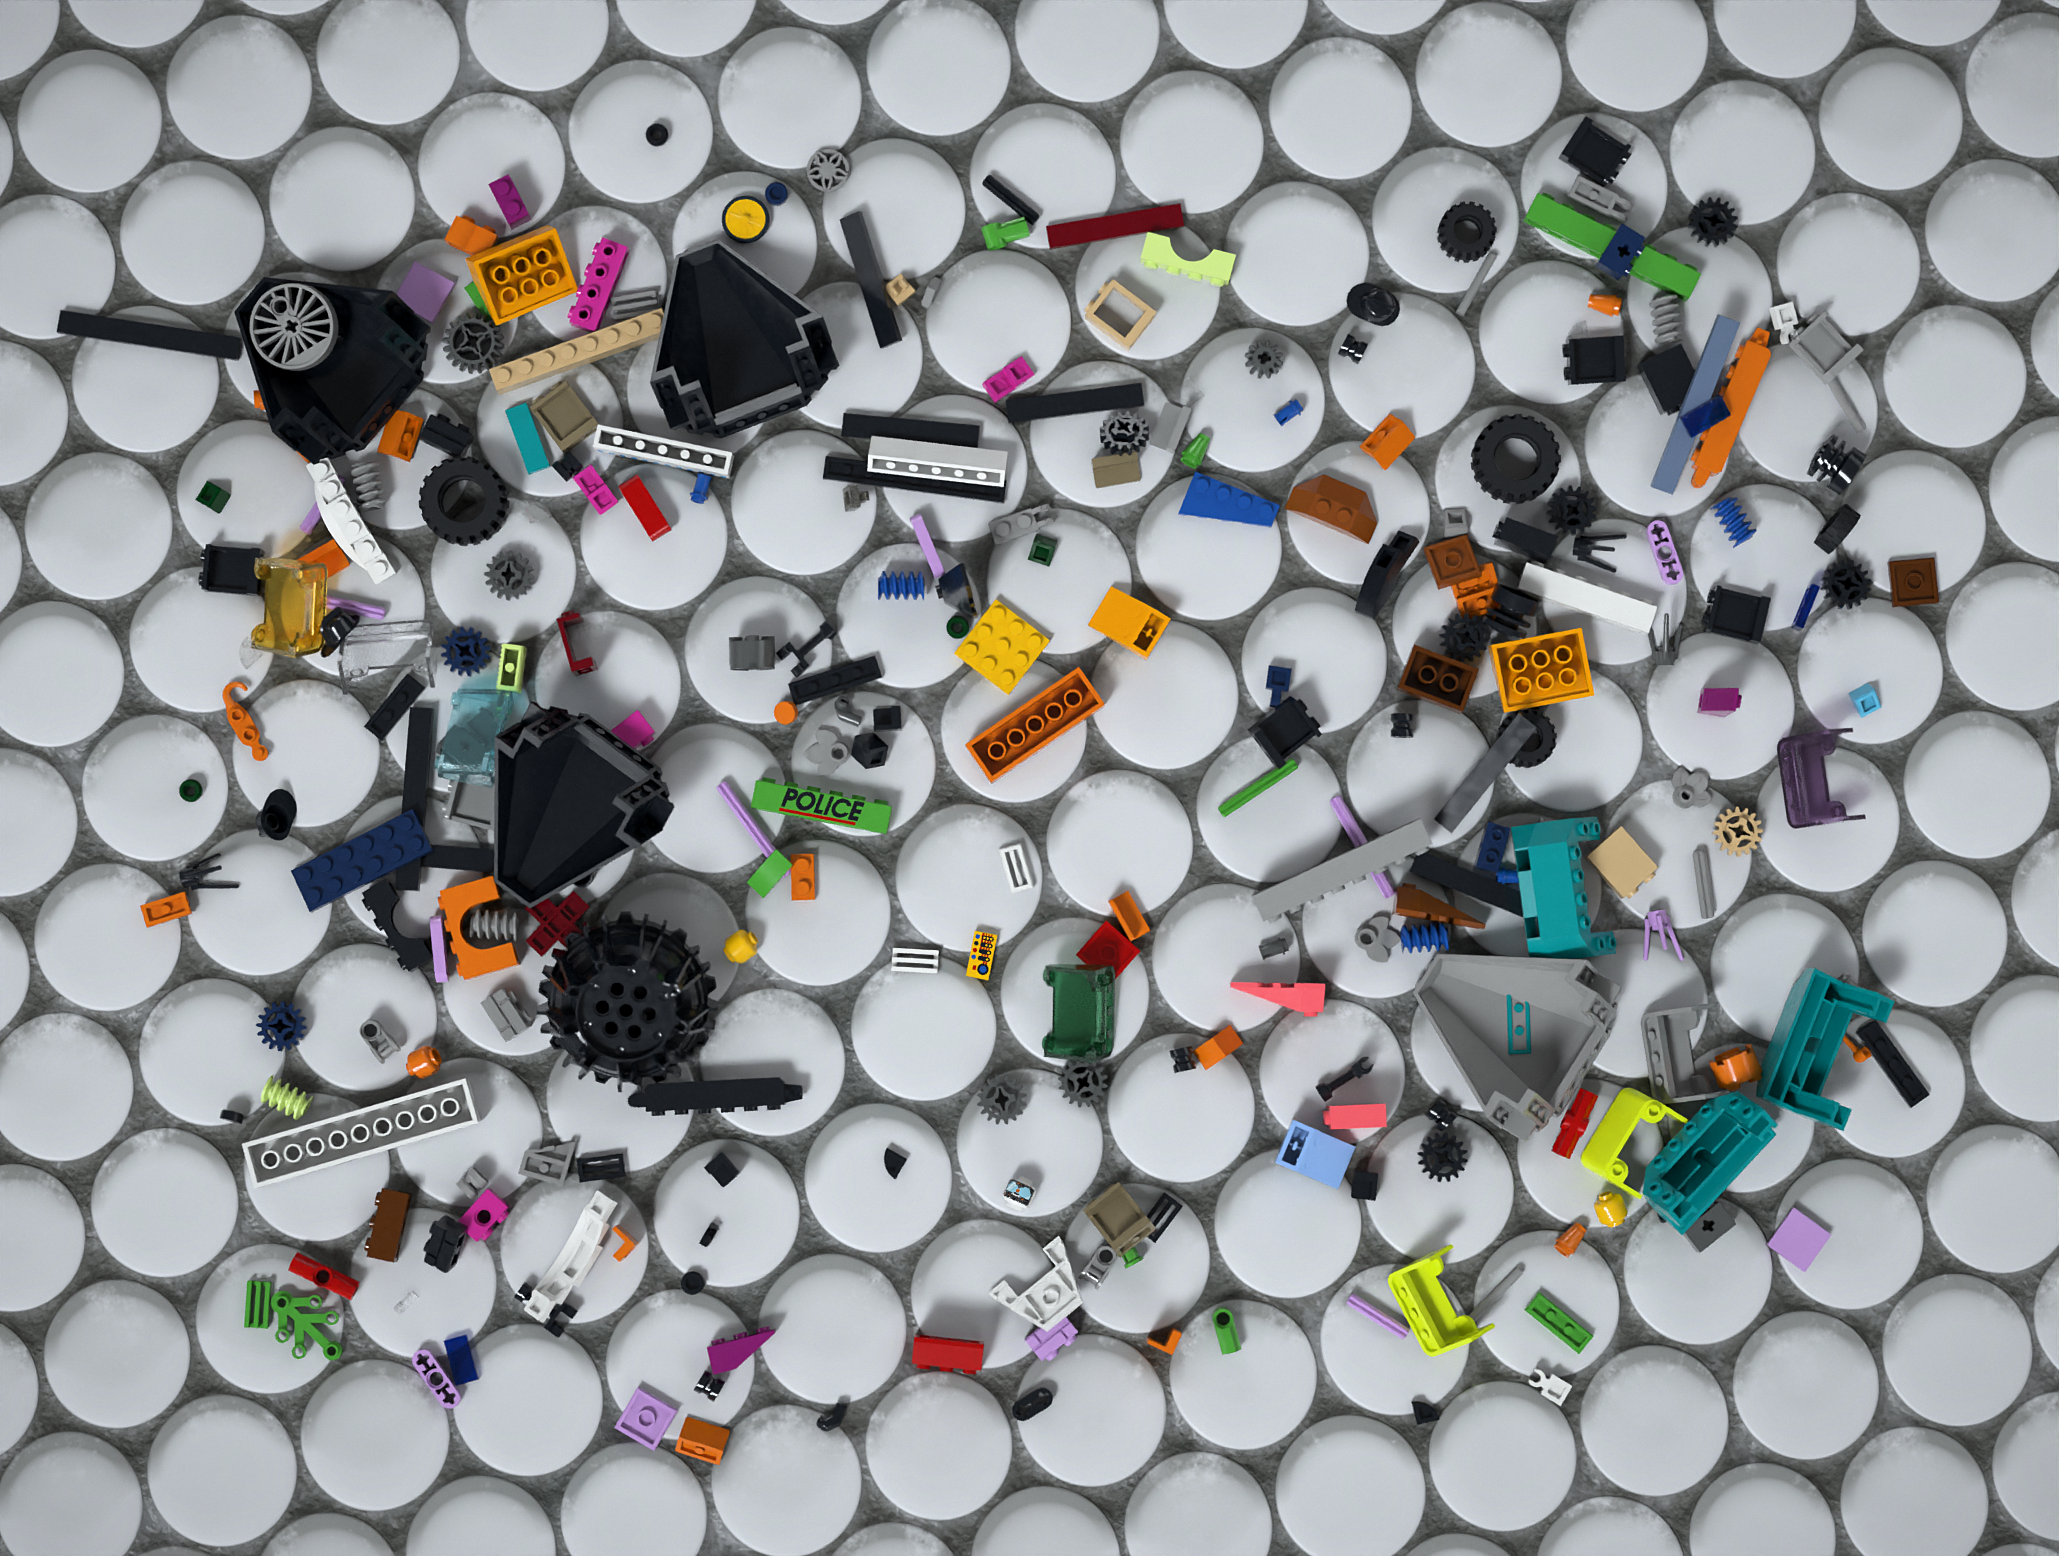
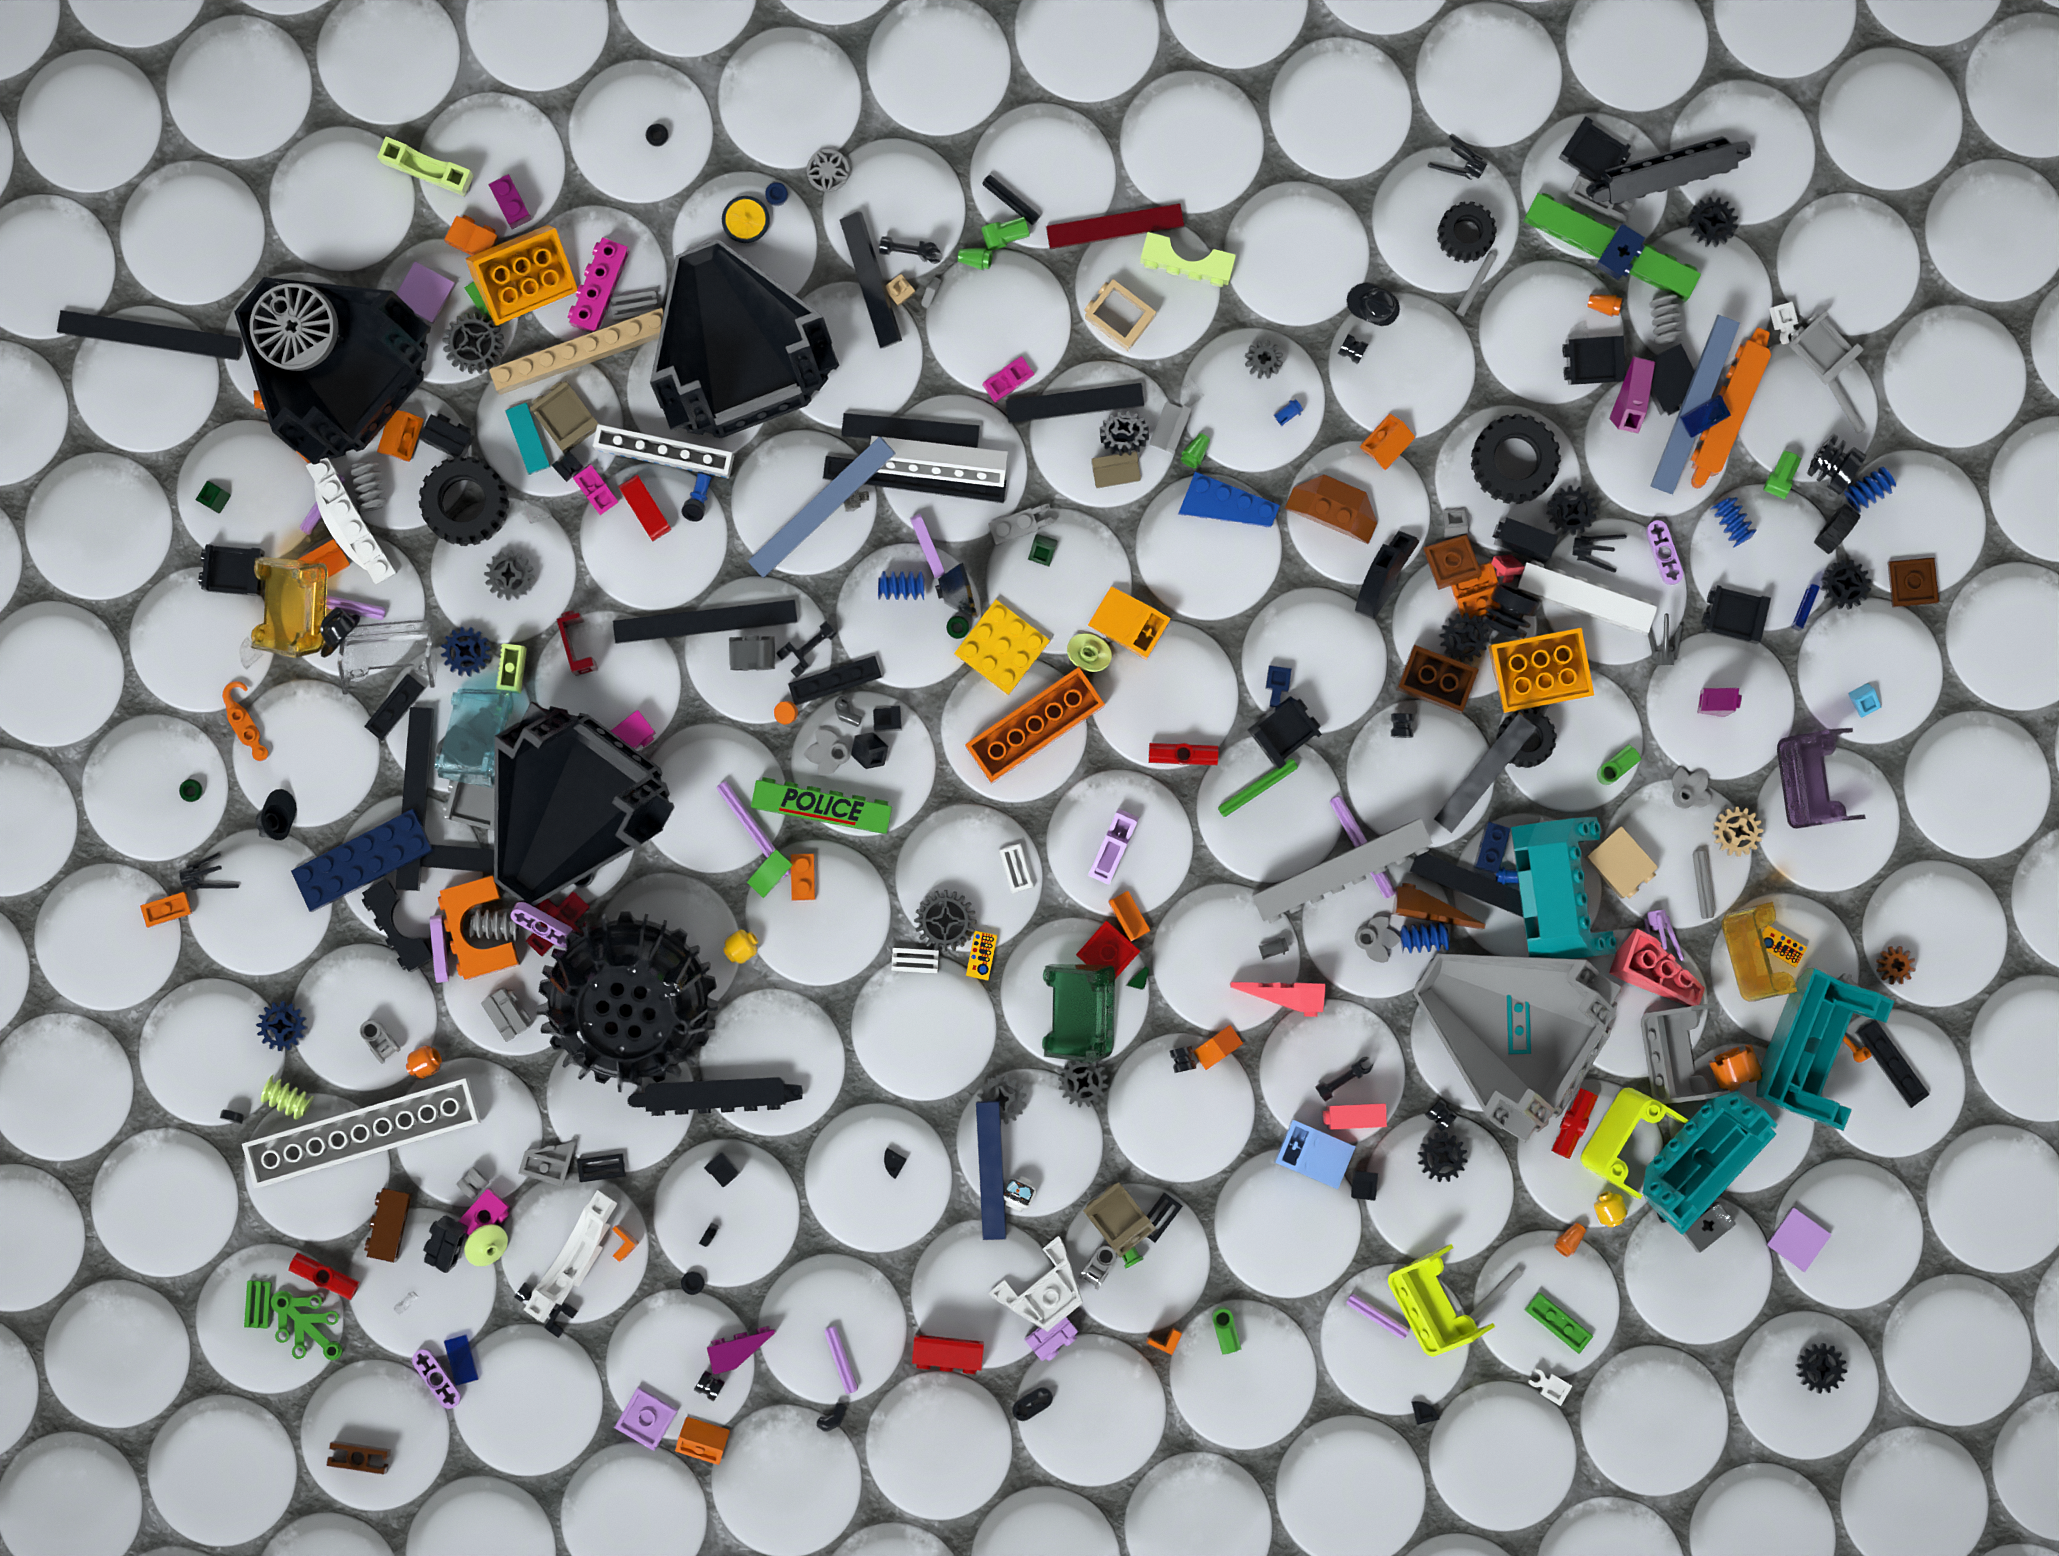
(365, 1450): none -> reddish brown piece
(424, 167): none -> yellowish green arch
(486, 1245): none -> yellowish green dish
(539, 916): none -> lavender beam
(693, 510): none -> black tile
(705, 621): none -> black tile
(822, 507): none -> sand blue tile
(841, 1360): none -> lavender axle
(923, 251): none -> black bar
(945, 936): none -> dark grey gear
(976, 257): none -> bright green cone
(991, 1170): none -> dark blue tile
(1089, 652): none -> yellowish green dish
(1113, 846): none -> lavender slope
(1139, 980): none -> dark green slope
(1199, 754): none -> red piece
(1474, 165): none -> black plant
(1507, 566): none -> coral tile
(1619, 764): none -> bright green piece
(1633, 396): none -> magenta slope
(1650, 967): none -> coral wedge
(1668, 170): none -> black hinge
(1725, 1220): none -> clear tile
(1750, 956): none -> clear yellow windscreen
(1780, 480): none -> bright green piece
(1783, 946): none -> tile
(1821, 1358): none -> black gear
(1869, 488): none -> blue piece
(1897, 956): none -> dark orange gear

